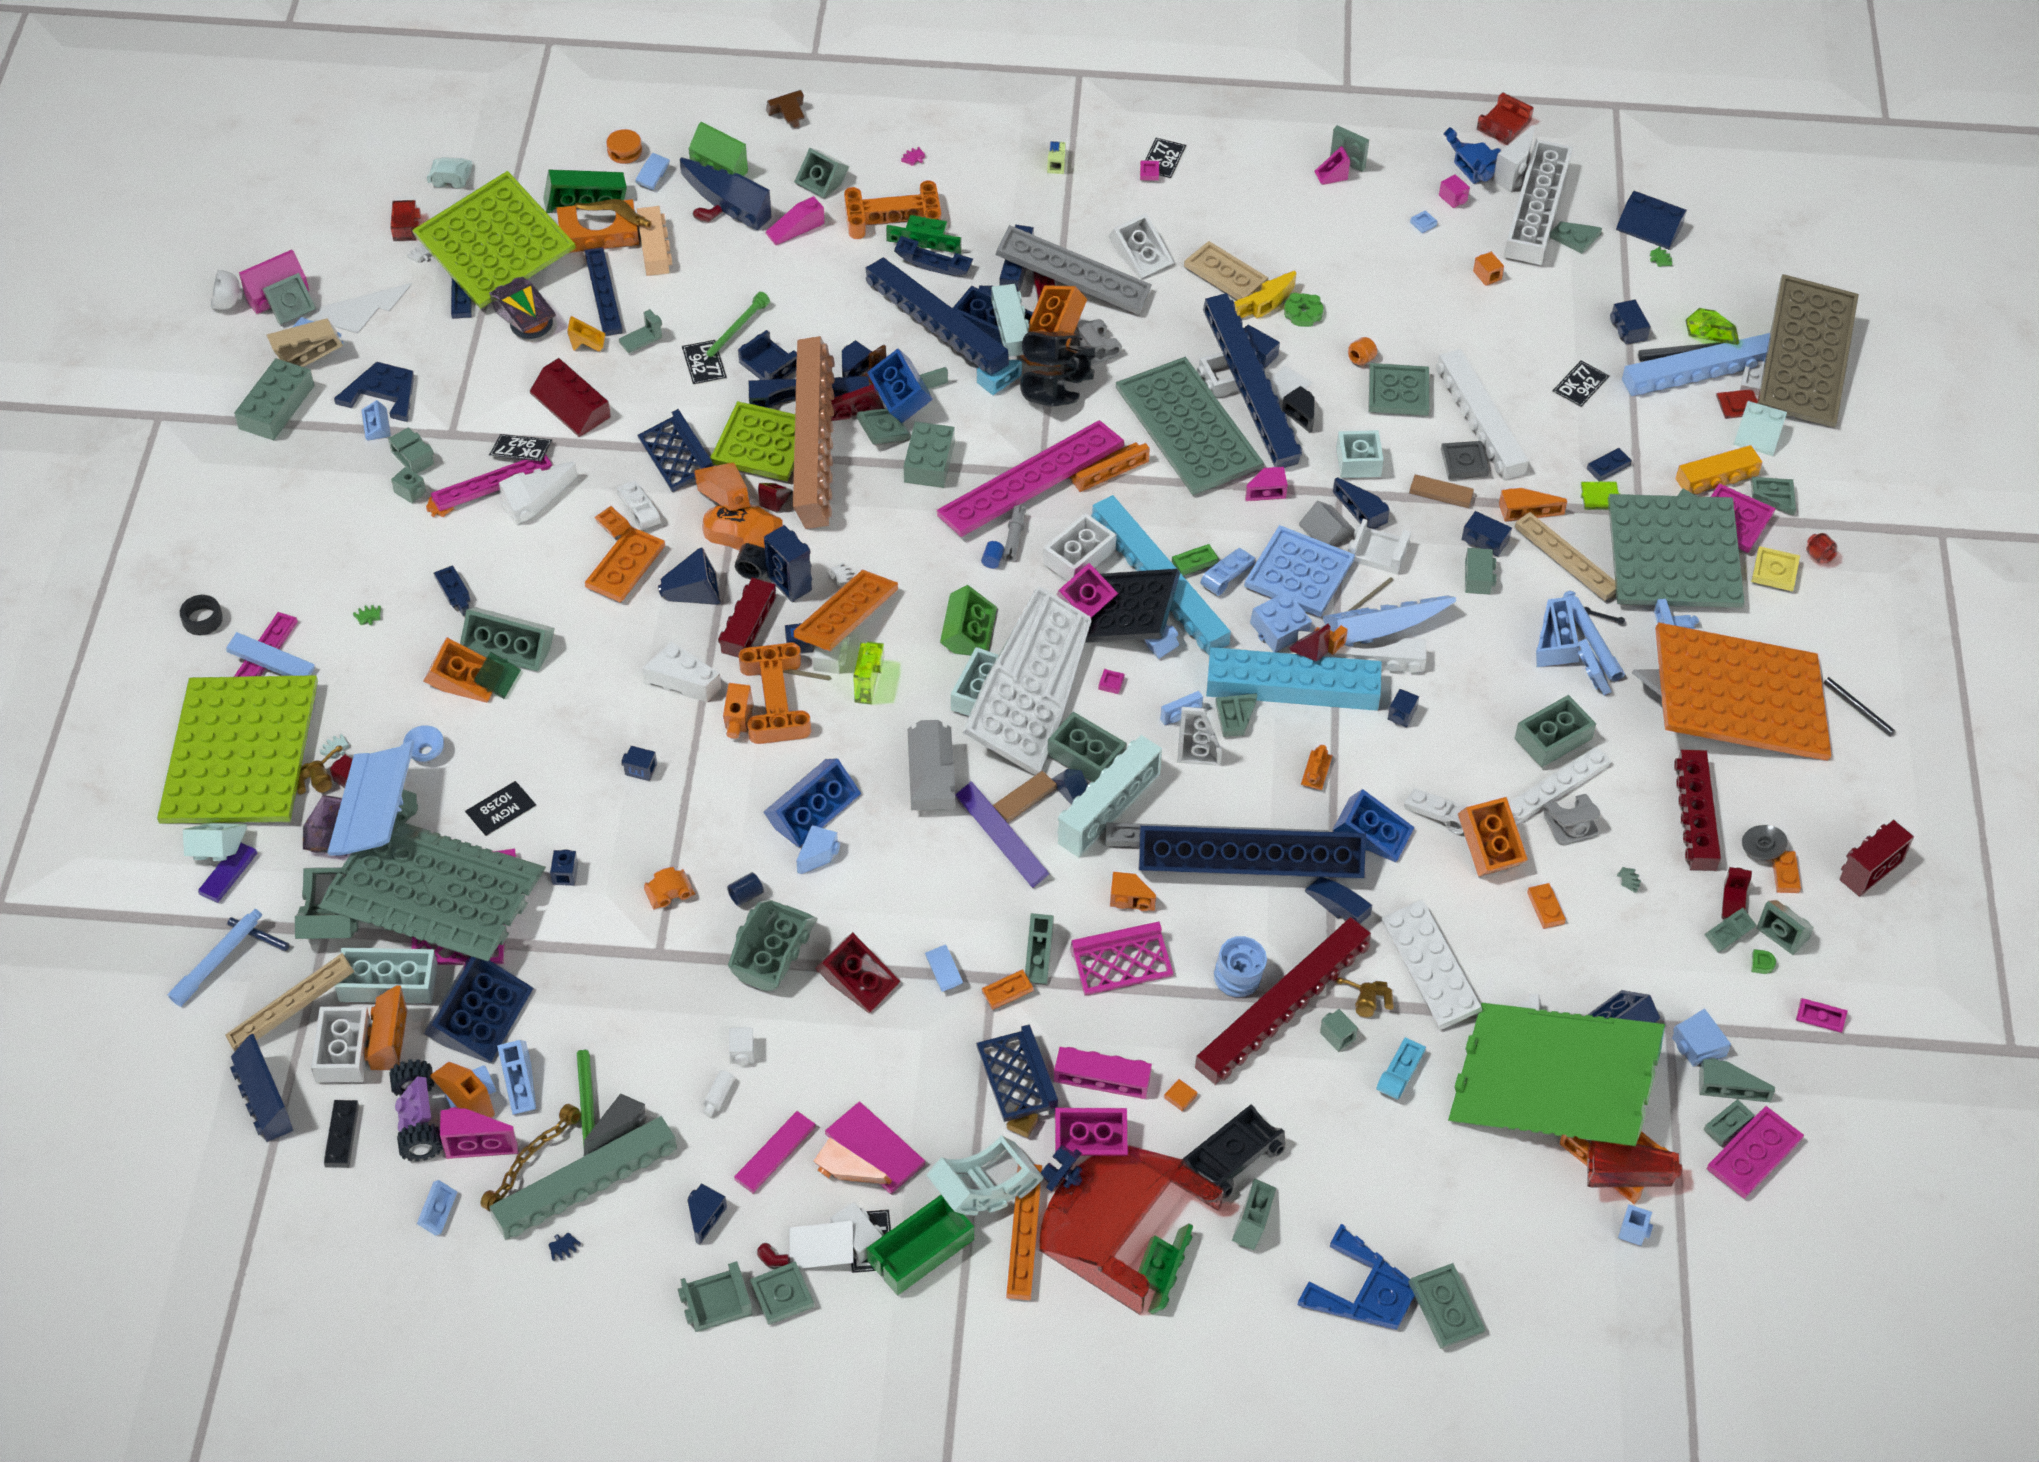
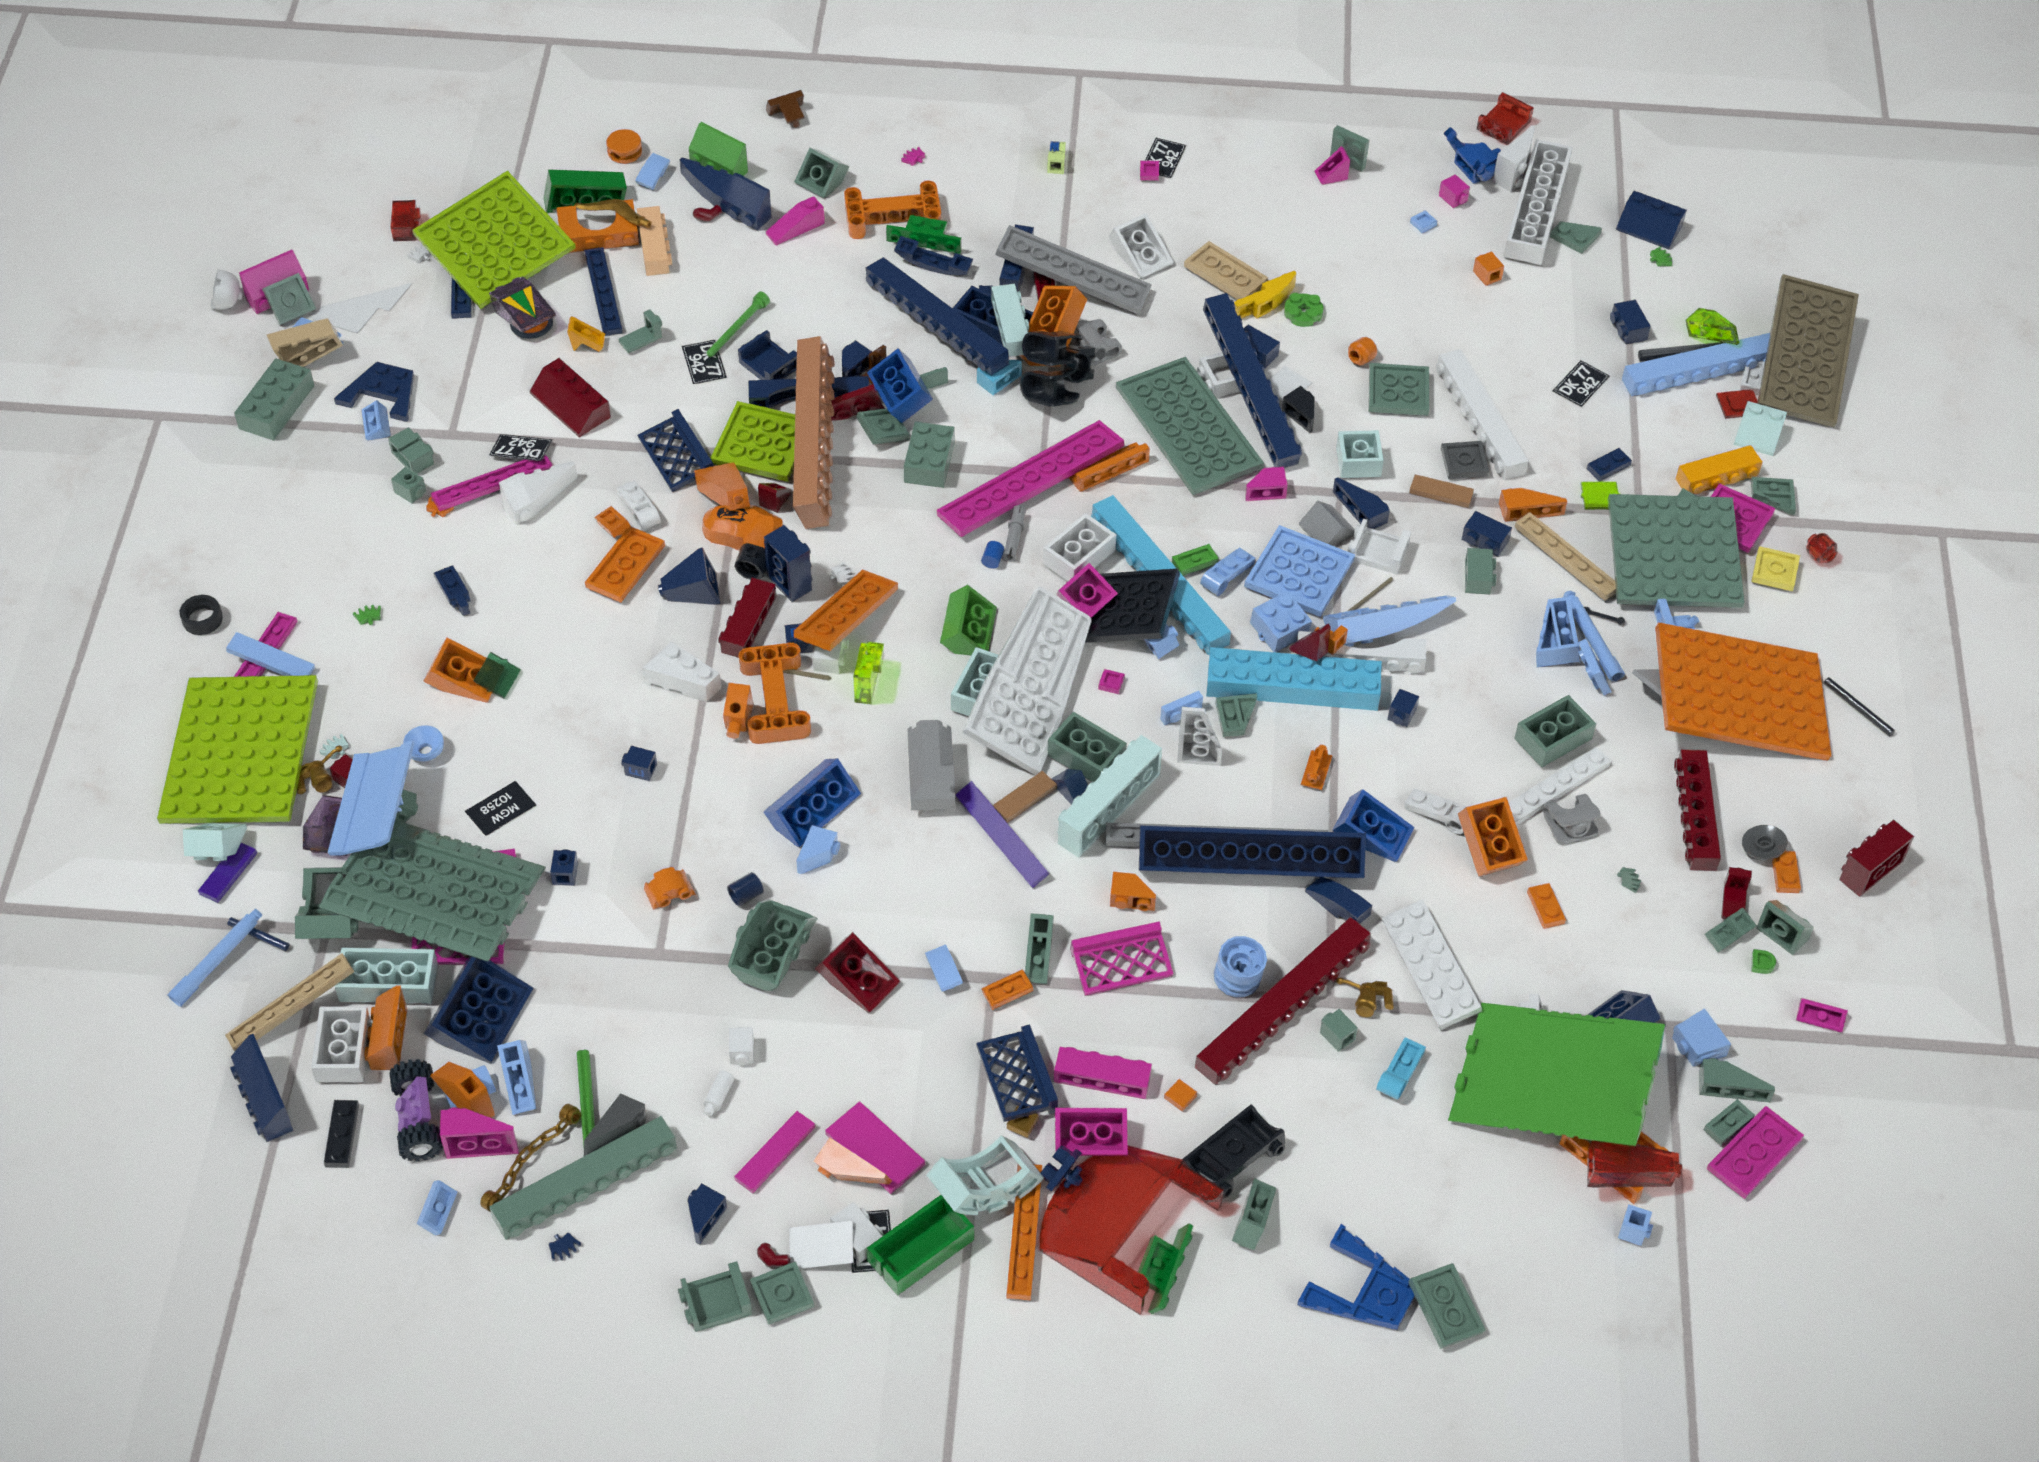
(451, 171): light aqua slope -> none
(509, 637): sand green slope -> none

